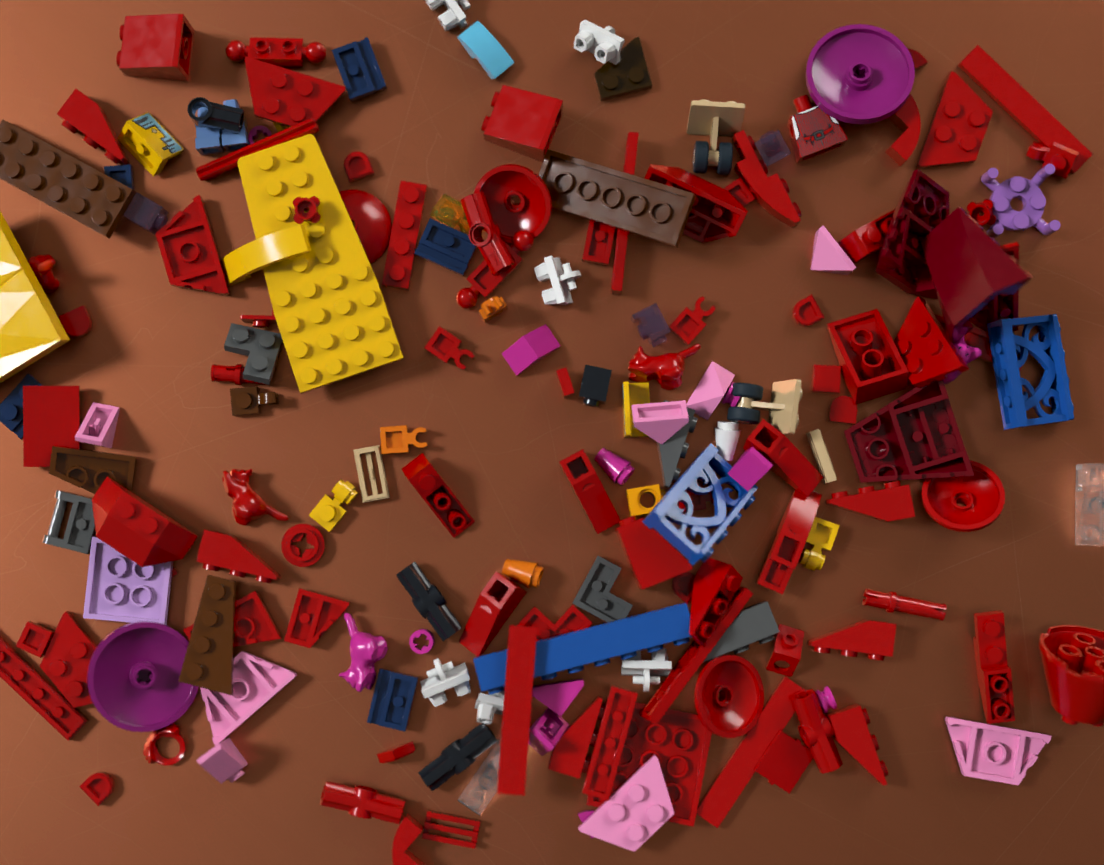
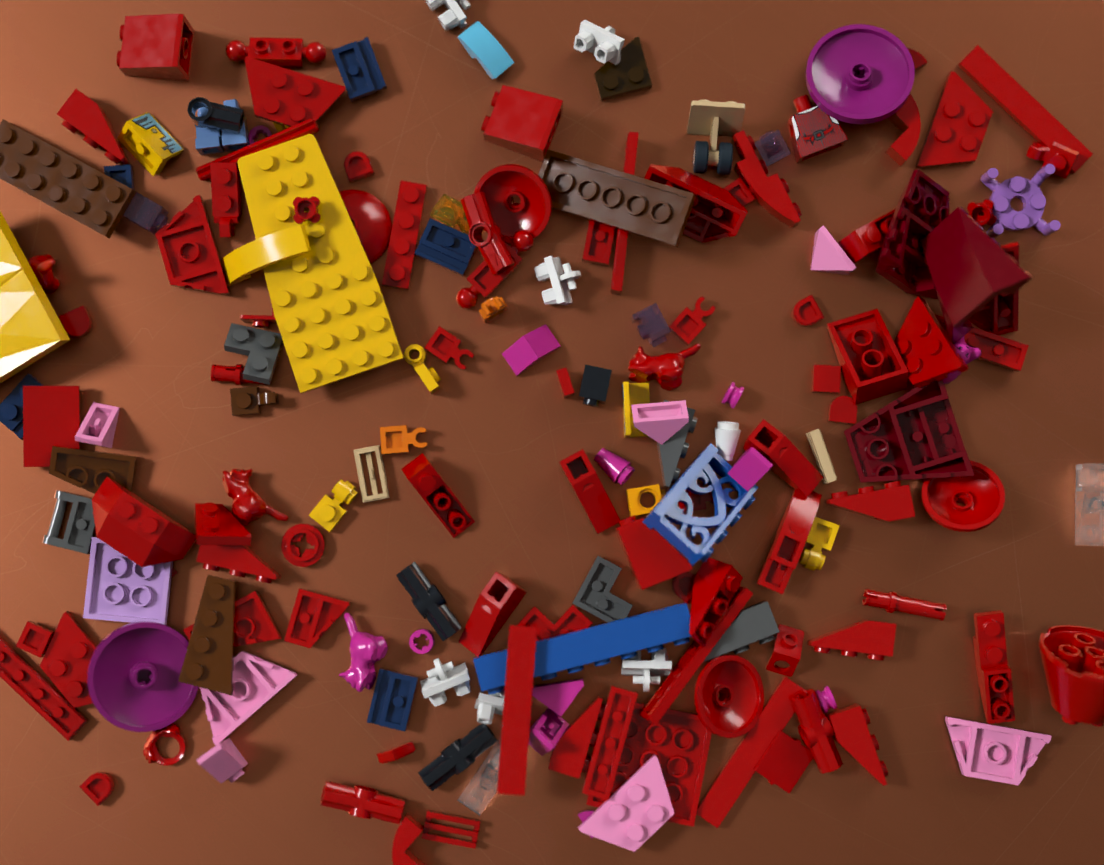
(218, 526): none -> red wing
(226, 196): none -> red hinge
(429, 375): none -> yellow plate
(524, 572): orange cone -> none
(710, 390): bright pink slope -> none
(781, 409): tan plate -> none
(1006, 368): blue fence -> none

